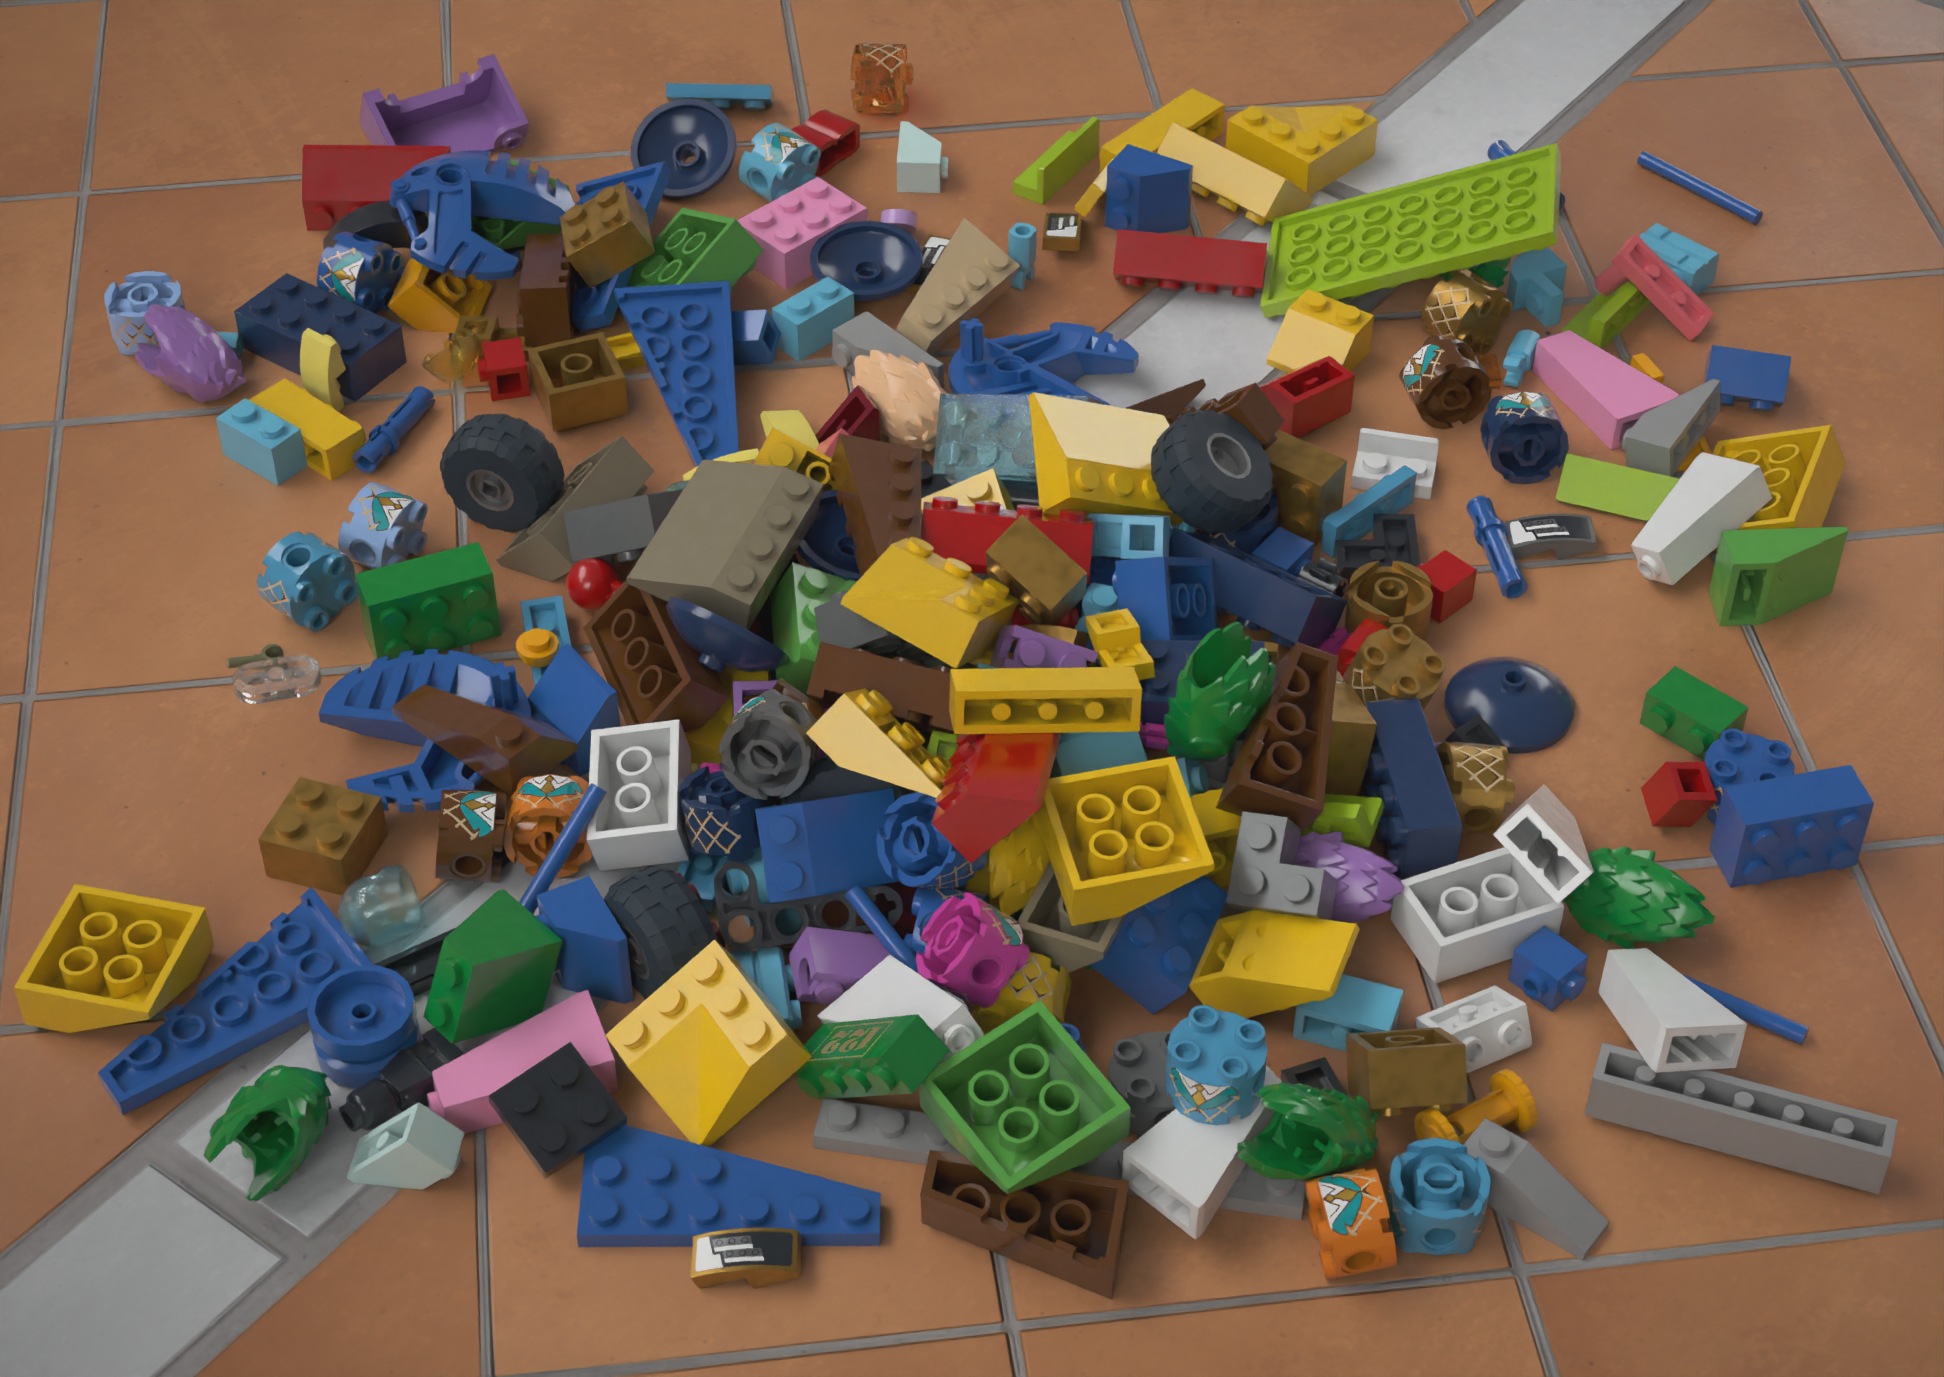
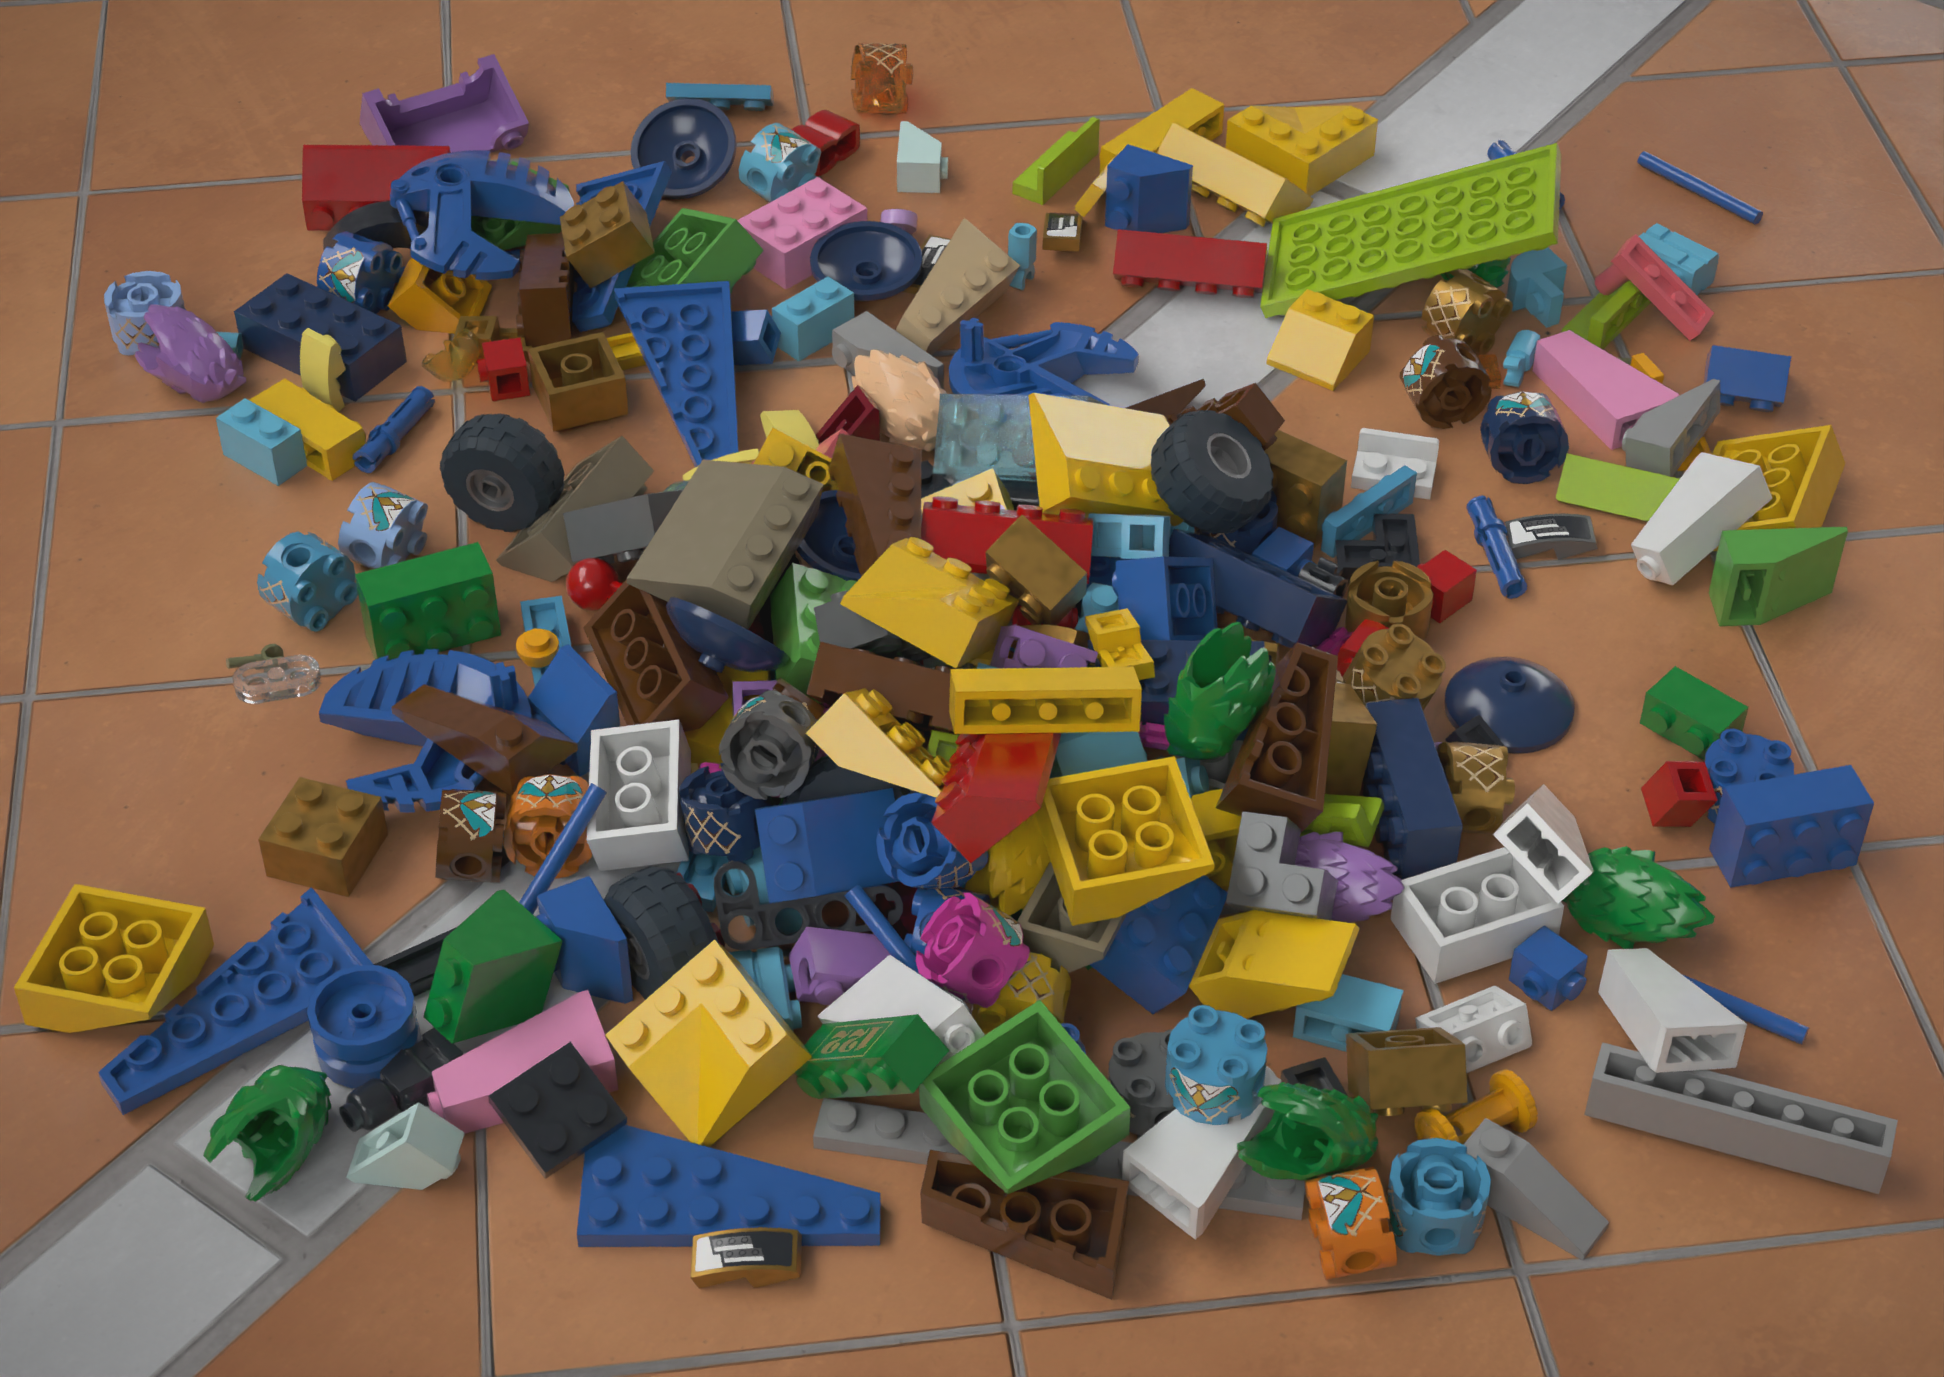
(381, 908): clear light blue helmet -> none
(1311, 395): red slope -> none

